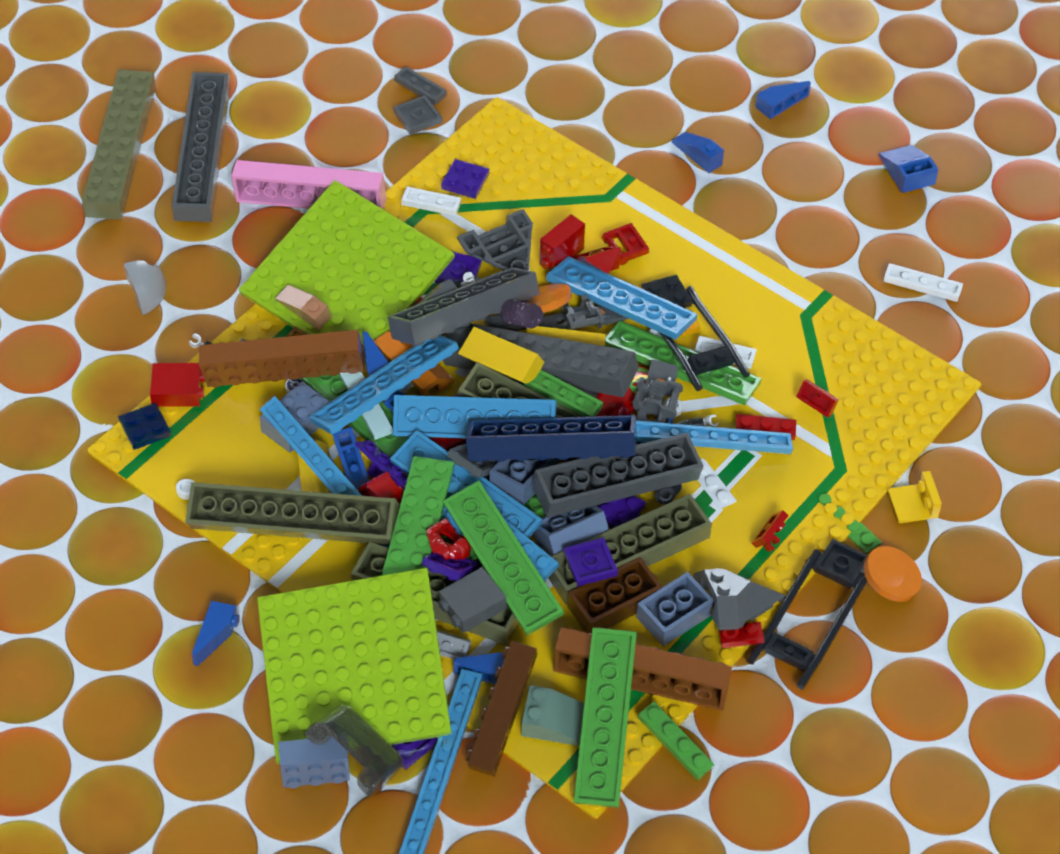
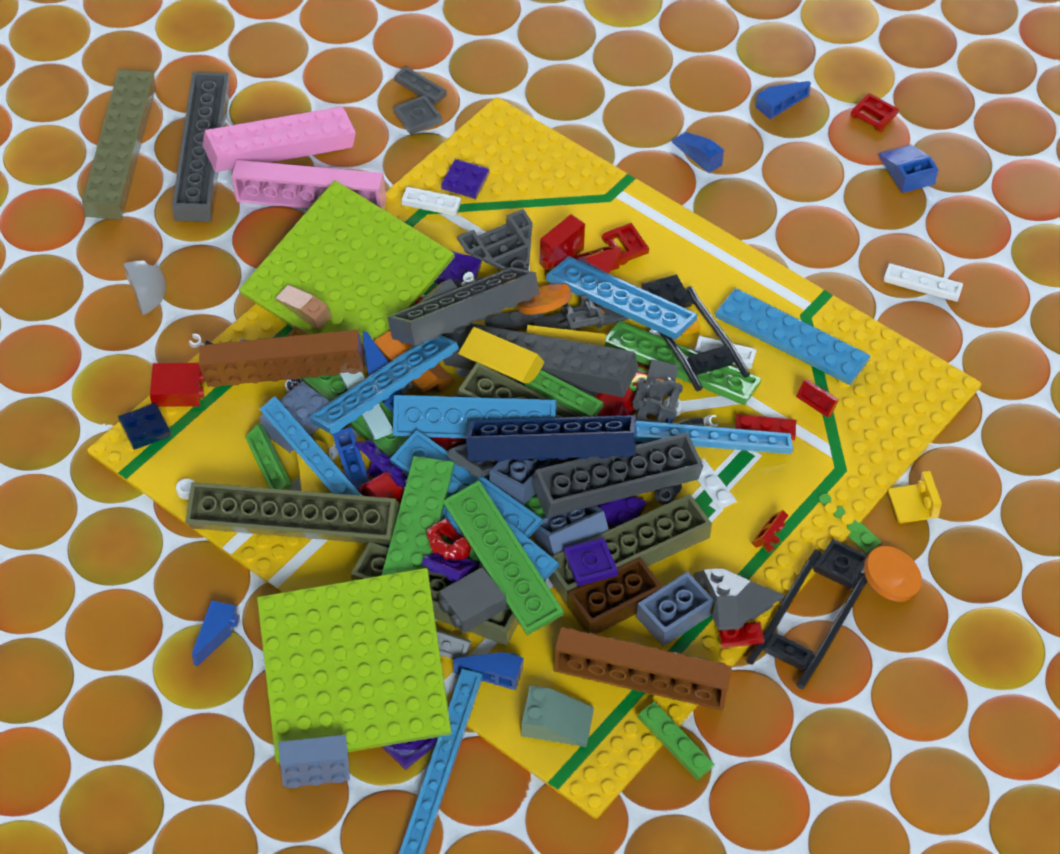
(267, 459): none -> bright green plate
(279, 138): none -> bright pink brick
(363, 743): clear smoke windscreen -> none
(502, 708): reddish brown brick -> none
(521, 313): clear purple piece -> none
(605, 718): bright green plate -> none
(793, 336): none -> dark azure plate
(877, 108): none -> red plate

